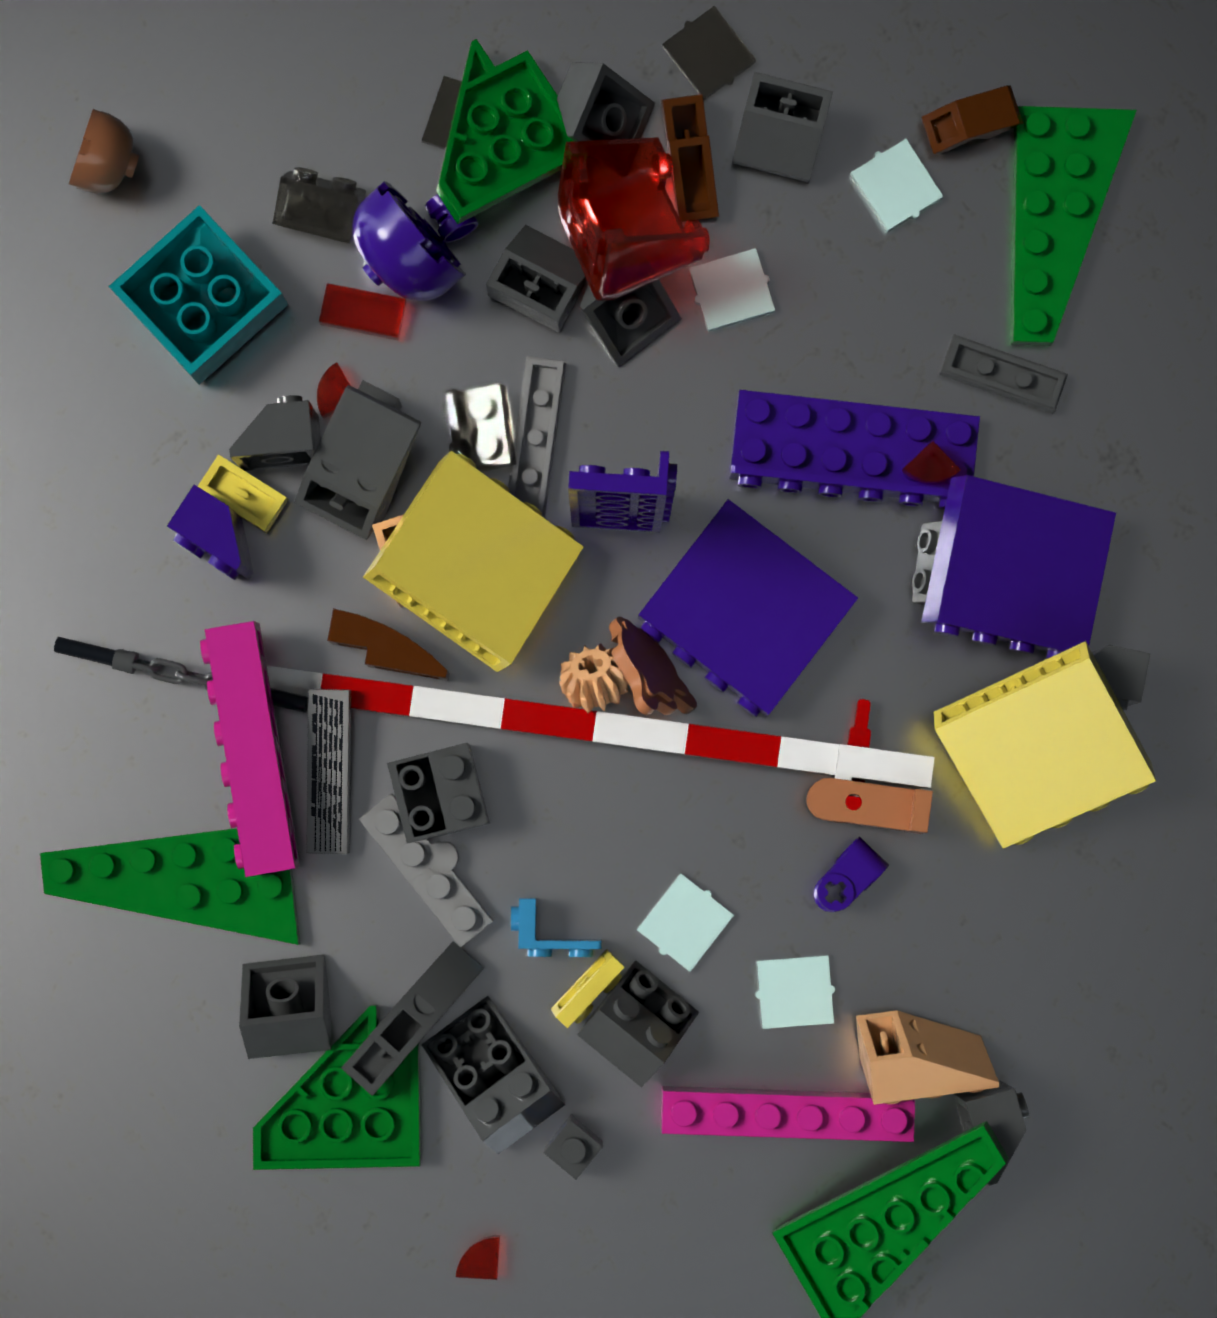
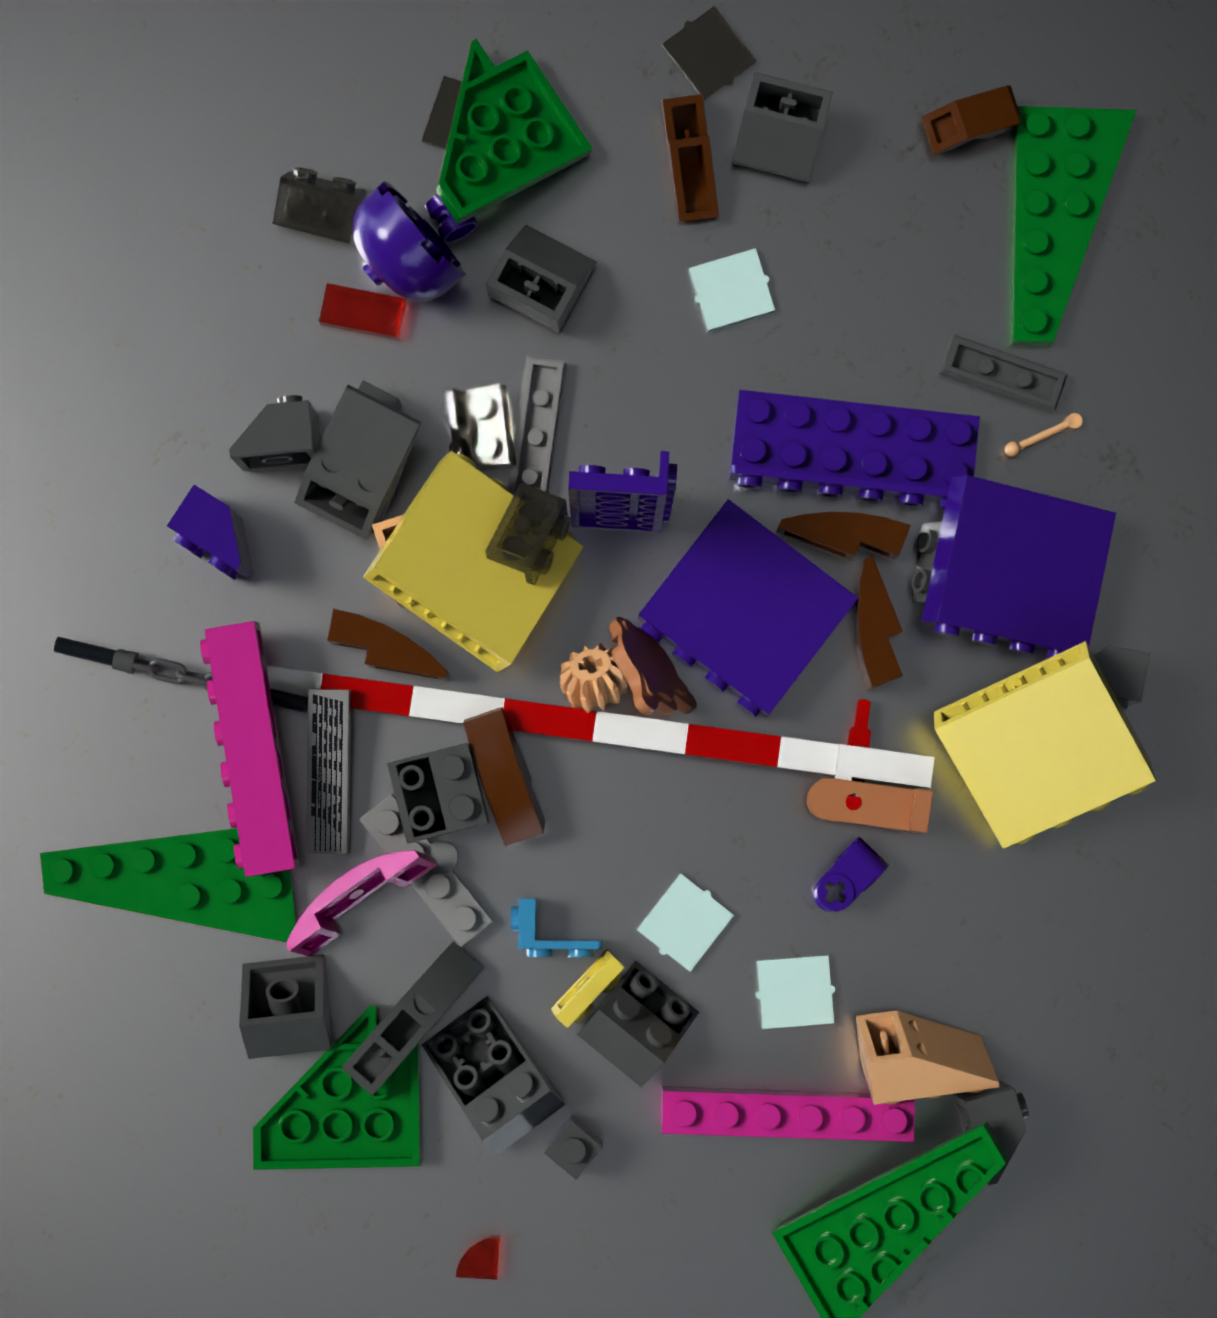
(104, 155): nougat cylinder -> none
(199, 294): teal slope -> none
(243, 493): light yellow plate -> none
(318, 923): none -> dark pink slope
(330, 390): clear red tile -> none
(504, 776): none -> reddish brown slope
(530, 532): none -> clear smoke bracket
(601, 104): dark grey slope -> none
(622, 216): clear red windscreen -> none
(630, 320): dark grey slope -> none
(845, 532): none -> reddish brown slope
(874, 626): none -> reddish brown slope
(896, 185): light aqua piece -> none
(931, 466): clear red tile -> none
(1071, 422): none -> light nougat hinge

